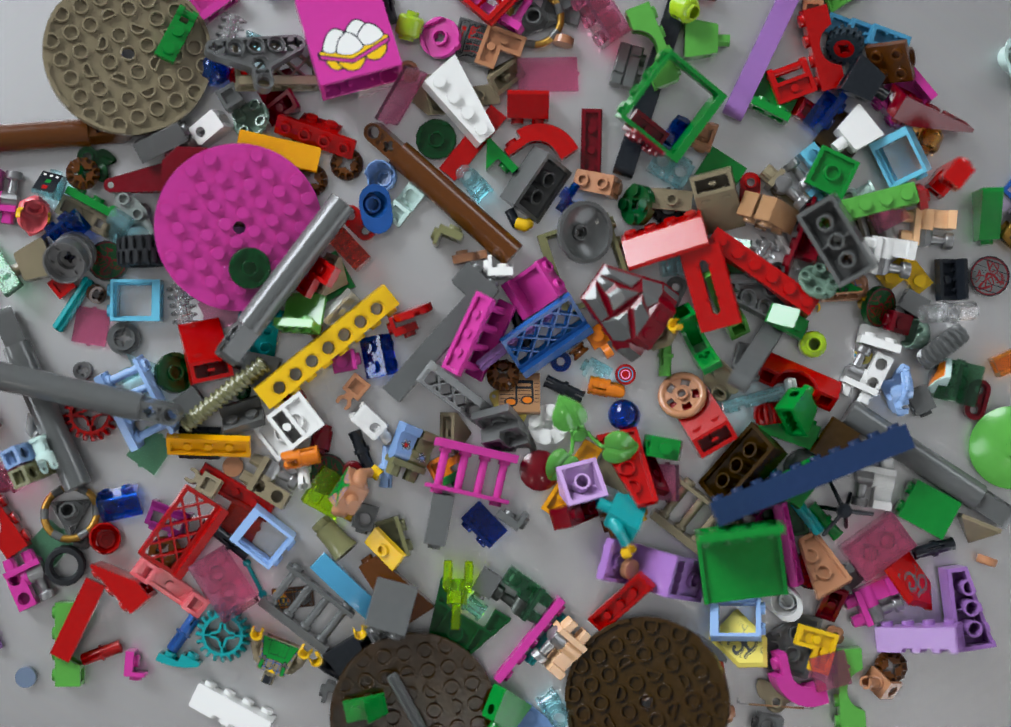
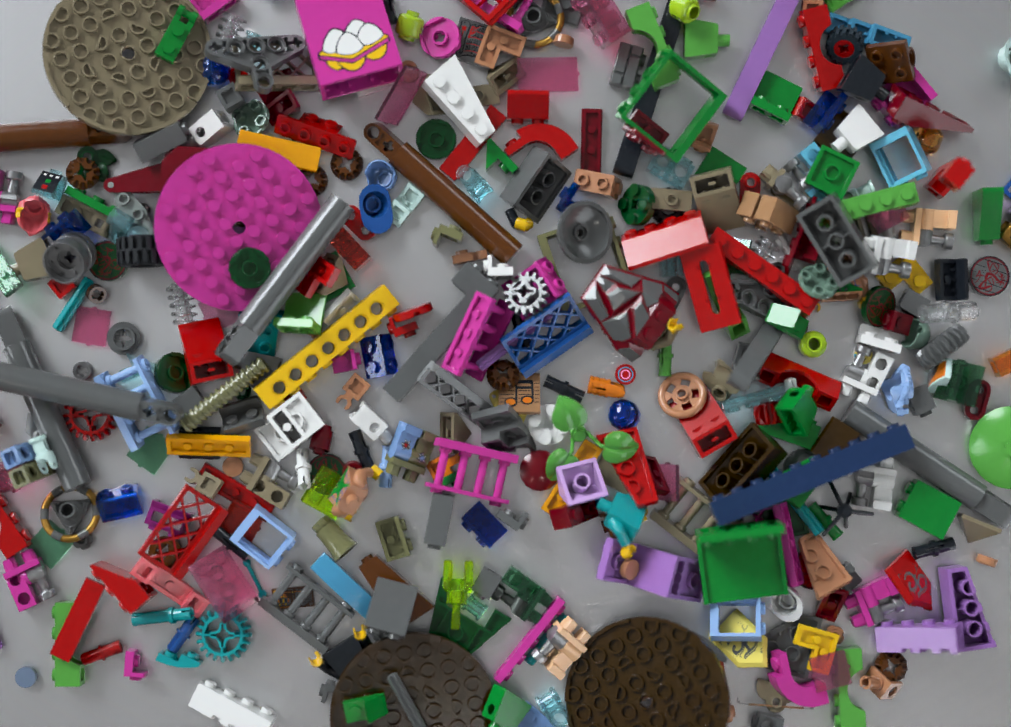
(65, 581): black tyre -> none
(105, 538): red hair -> none
(157, 303): medium azure window -> none
(171, 615): none -> teal pin
(276, 655): torso -> none
(301, 457): orange hinge -> none
(372, 511): dark grey brick -> none
(385, 548): yellow plate -> none
(532, 300): none -> gear
(565, 366): clear blue plate -> none
(578, 351): reddish brown bush -> none
(599, 367): clear light blue bracket -> none
(600, 340): orange plate -> none
(622, 601): red tile -> none
(662, 447): green torso -> none
(675, 129): clear blue bracket -> none
(695, 341): green arch -> none
(793, 87): red plate -> none
(877, 546): clear pink brick -> none
(924, 197): red plate -> none

